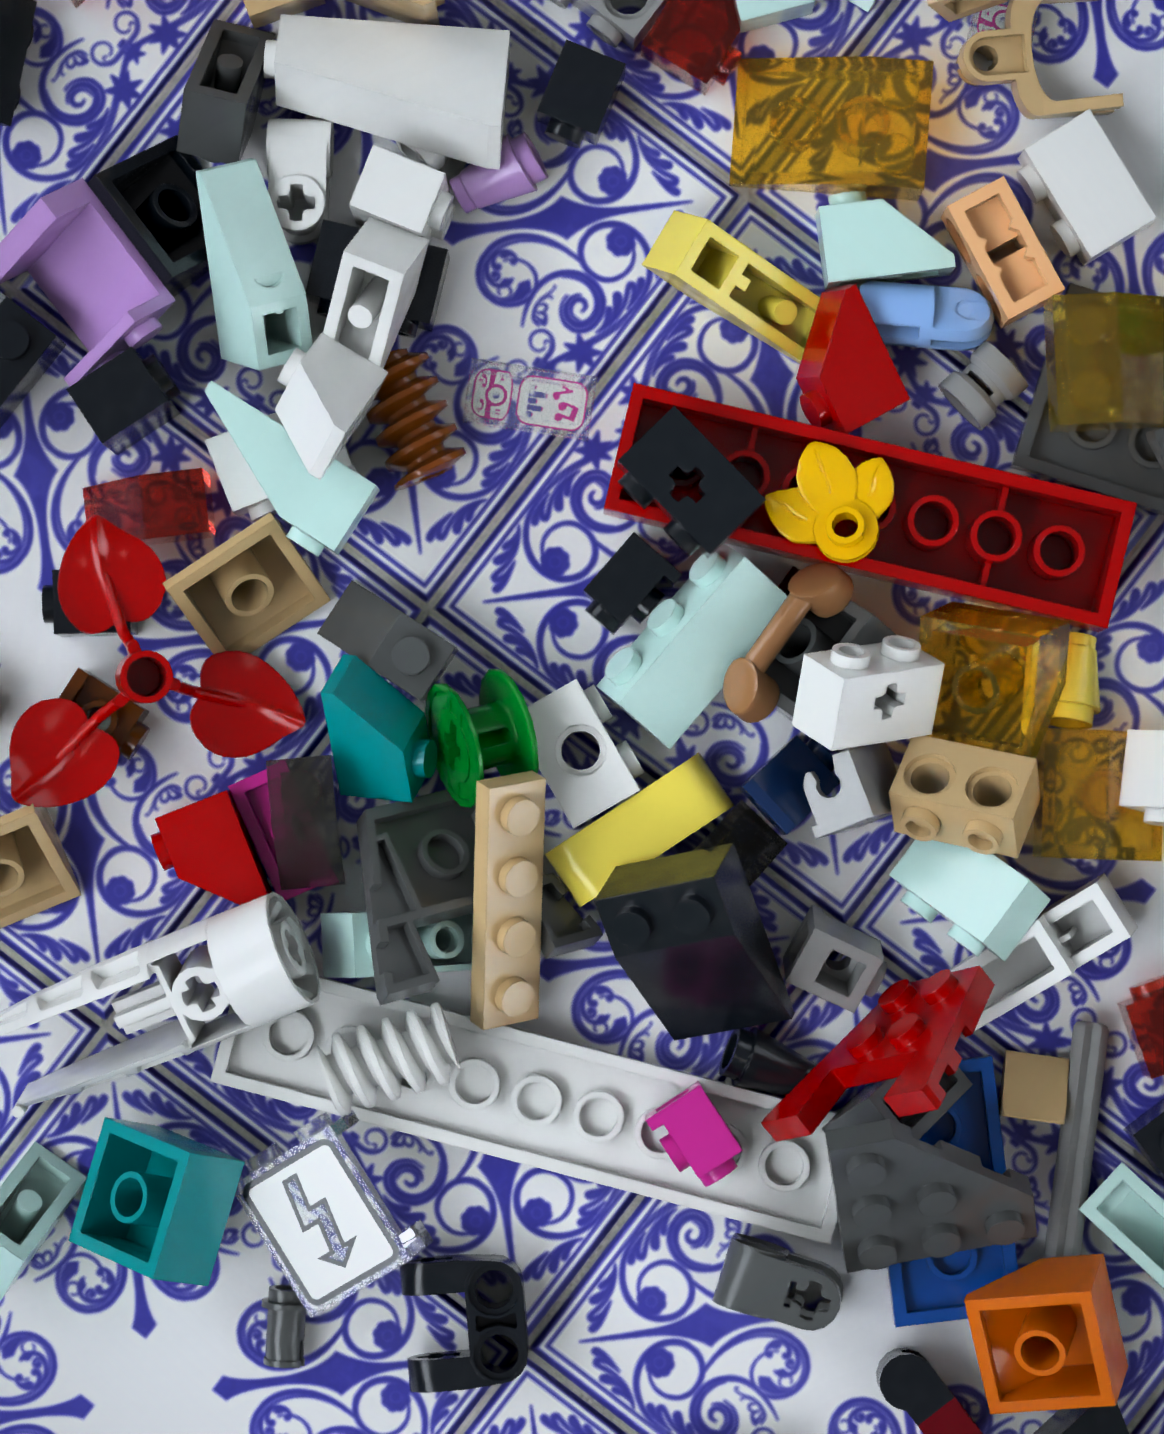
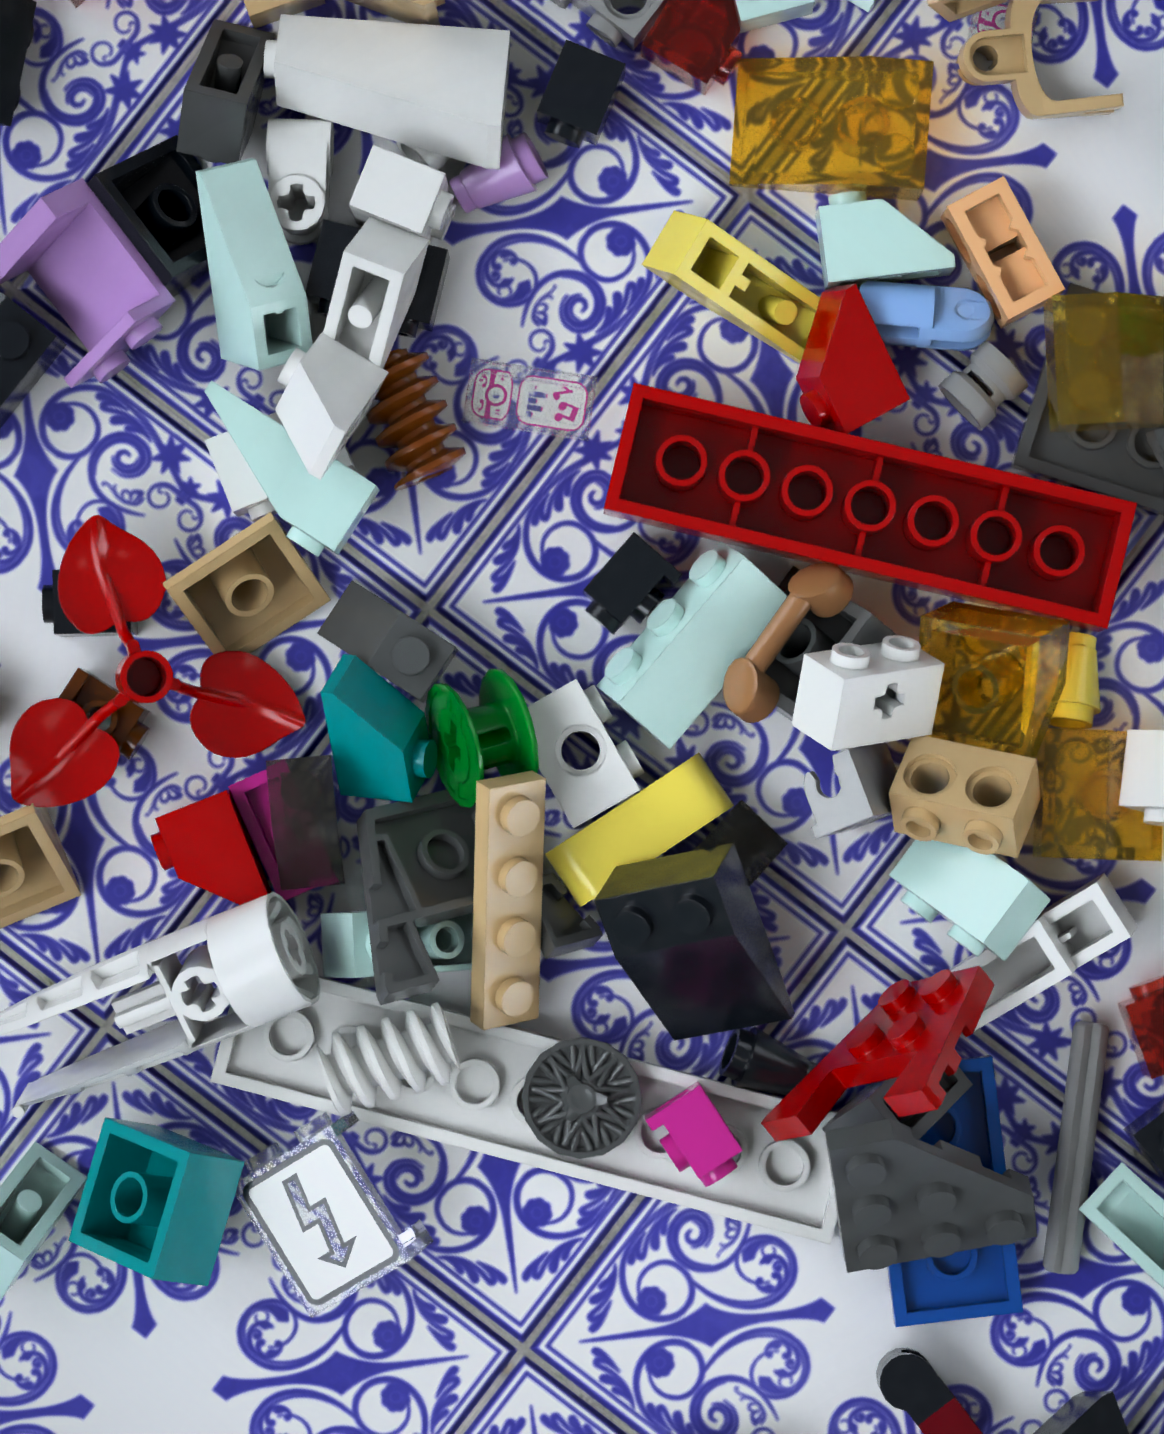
(126, 399): black brick -> none
(157, 505): clear red slope -> none
(284, 1328): dark grey pin -> none
(484, 1319): black piece -> none
(581, 1098): none -> dark grey wheel
(680, 447): black brick -> none
(759, 1279): dark grey piece -> none
(778, 784): dark blue slope -> none
(830, 493): yellow plate -> none
(835, 981): light grey brick -> none
(1034, 1087): tan slope -> none
(1049, 1336): orange slope -> none
(1084, 189): white brick -> none

